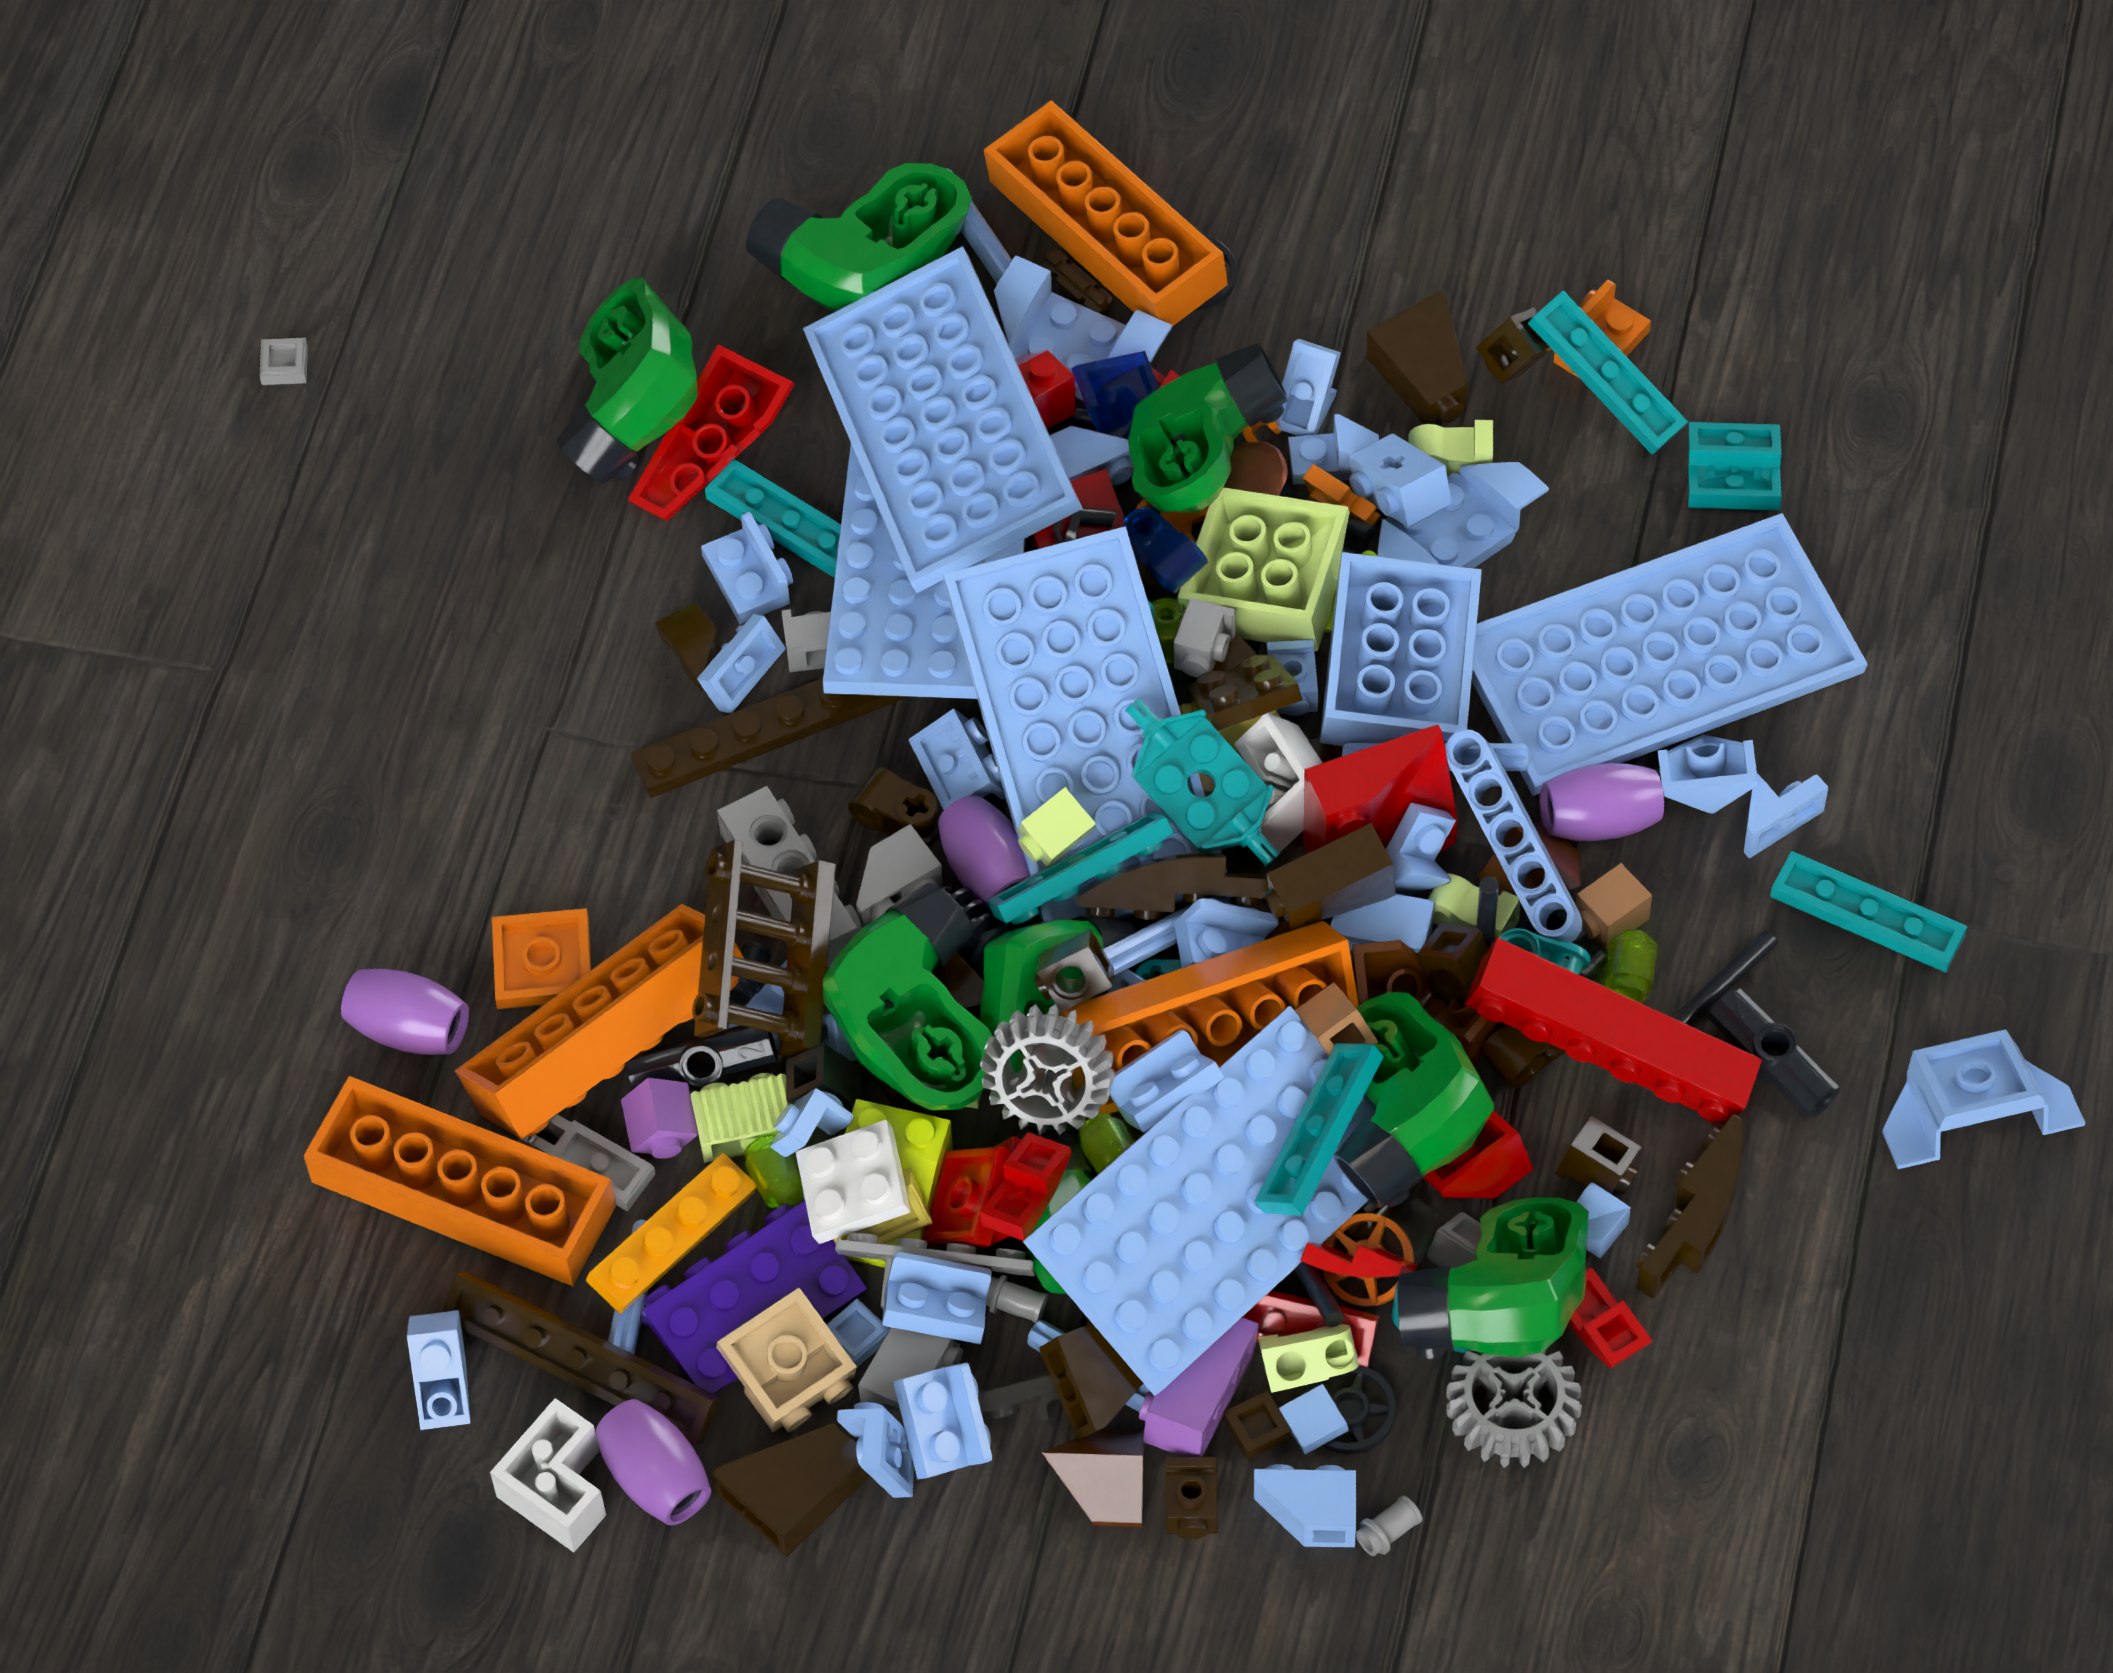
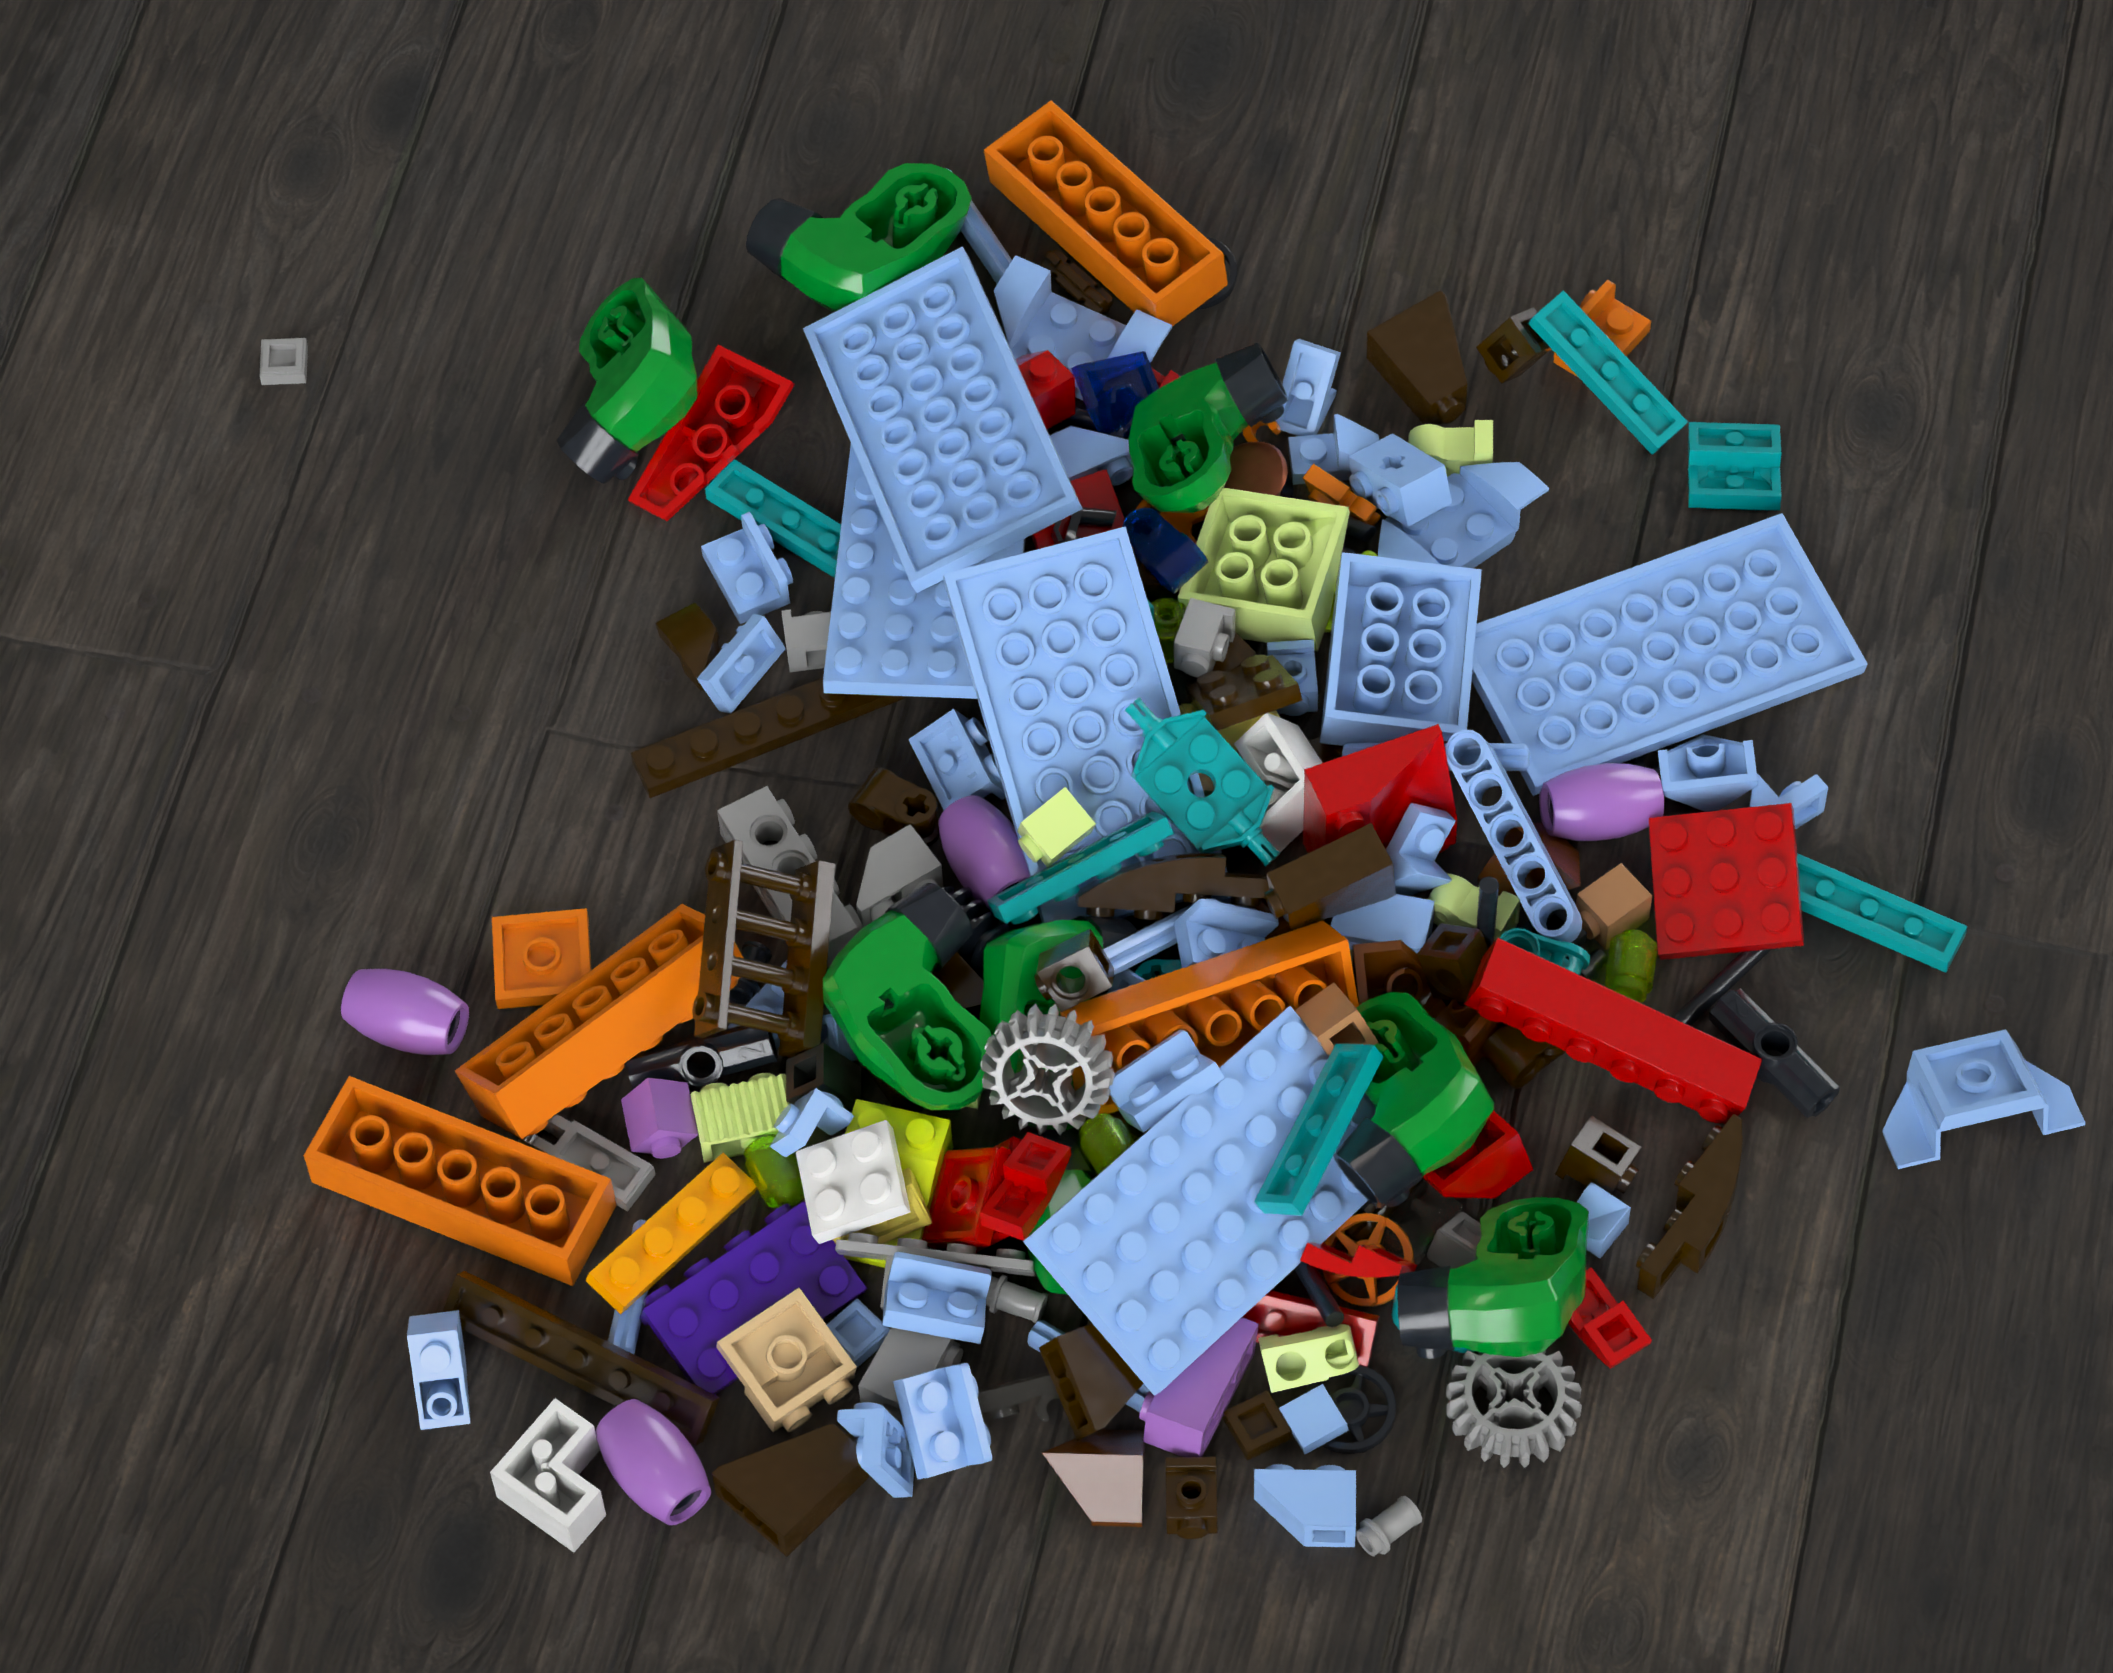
(1726, 881): none -> red plate

